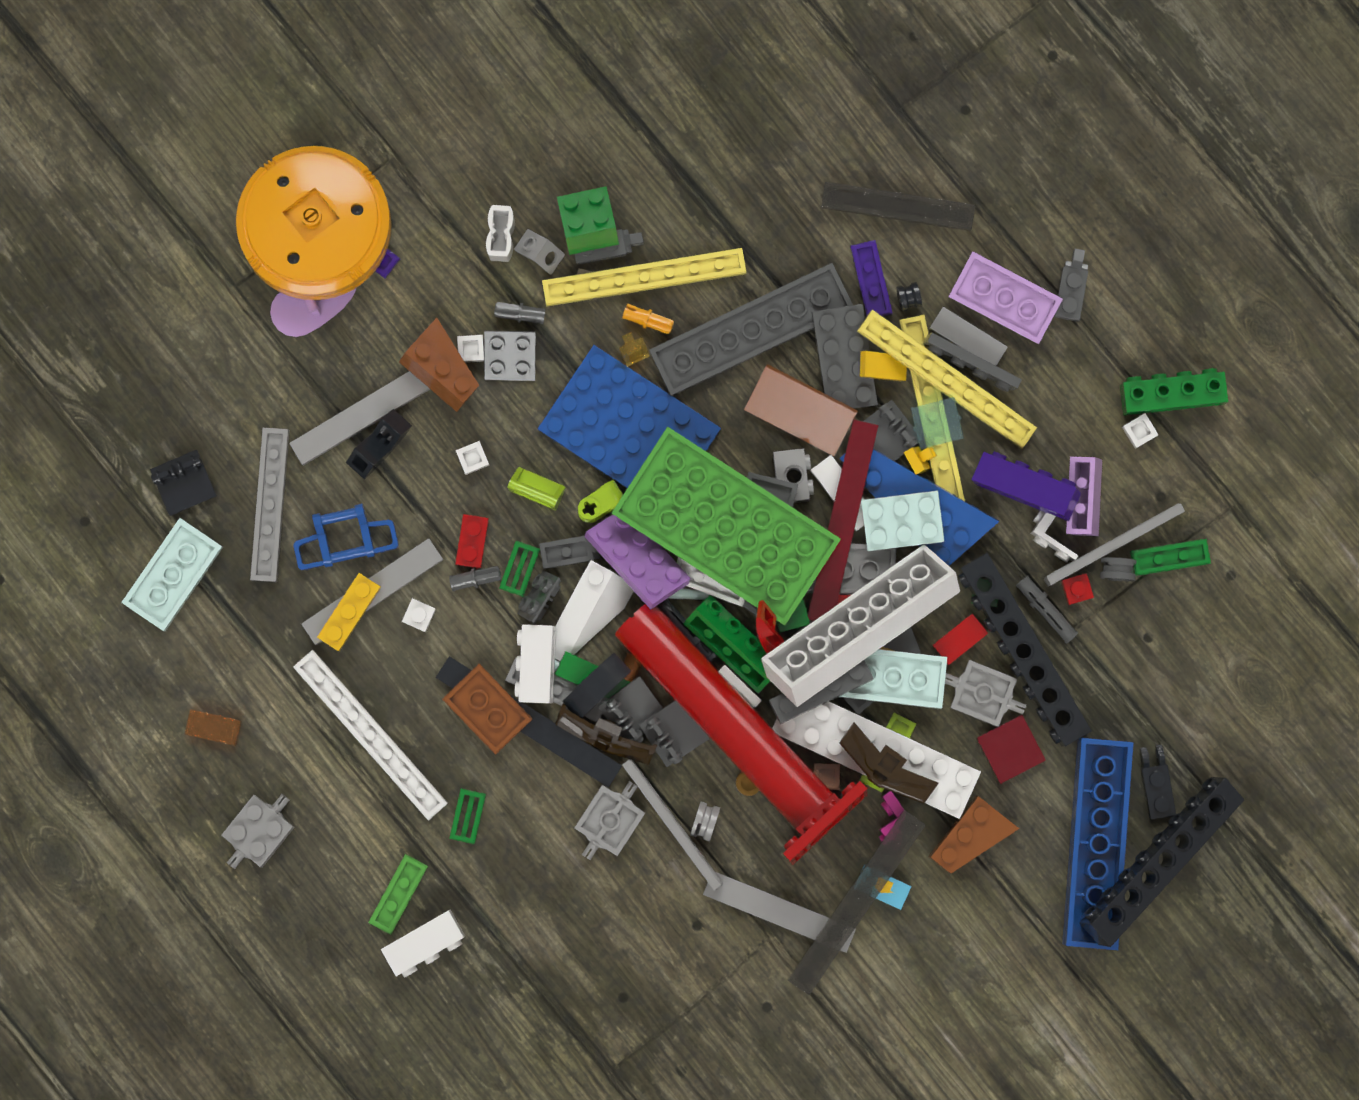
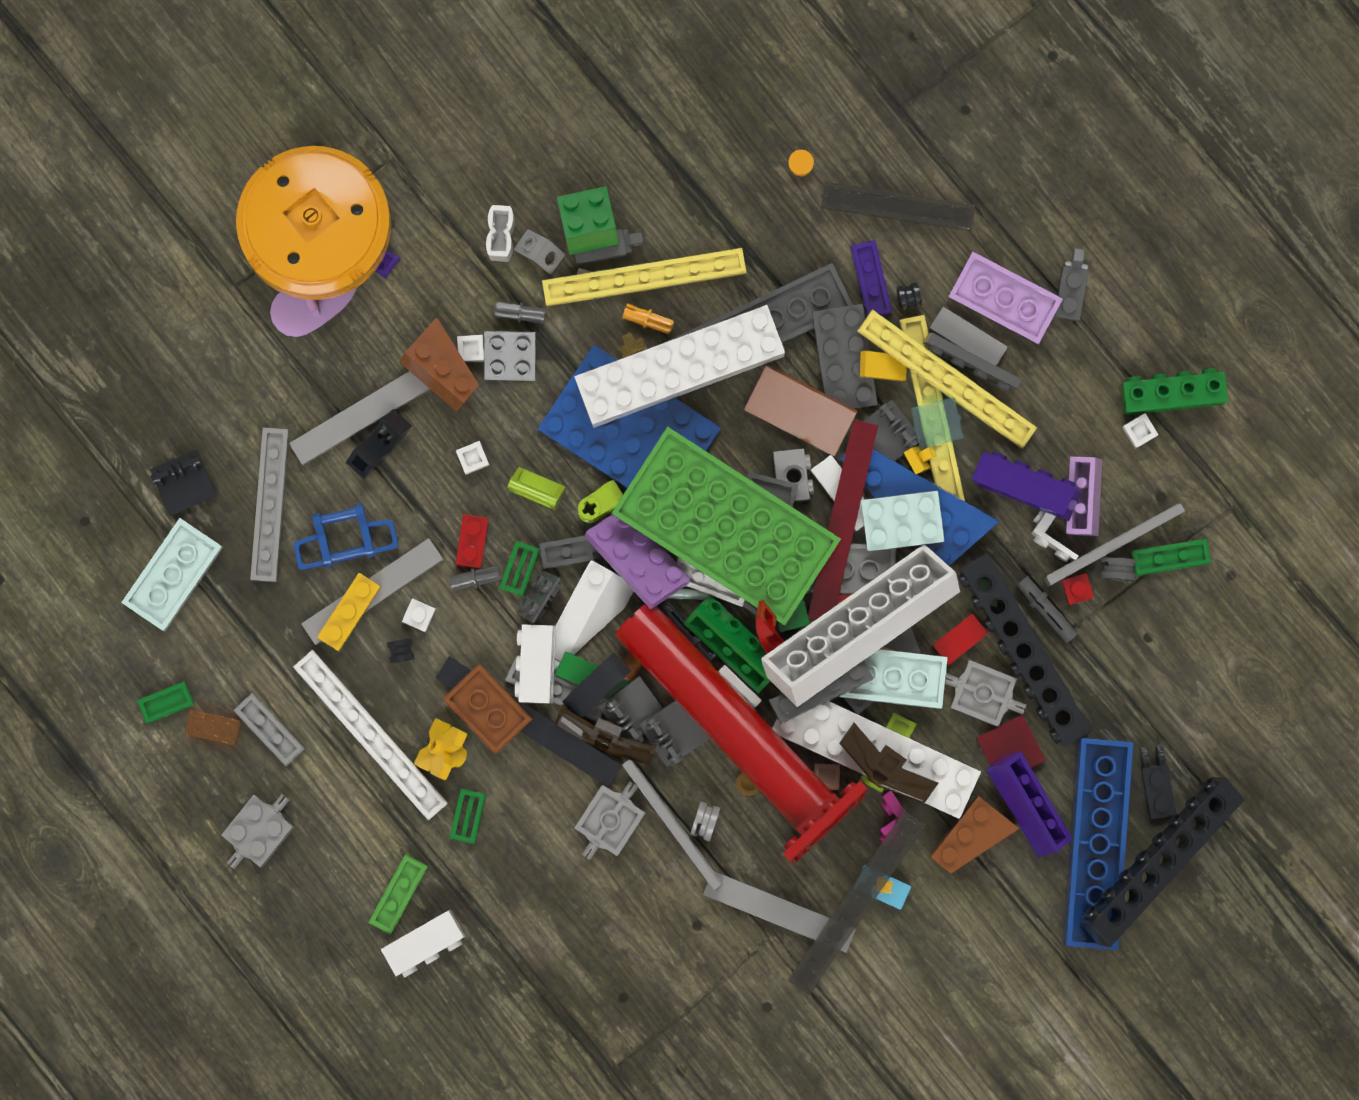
(166, 702): none -> green tile
(269, 729): none -> light grey tile
(400, 650): none -> black wheel
(443, 750): none -> yellow plant
(680, 366): none -> white brick
(801, 163): none -> light orange tile
(1029, 804): none -> dark purple brick

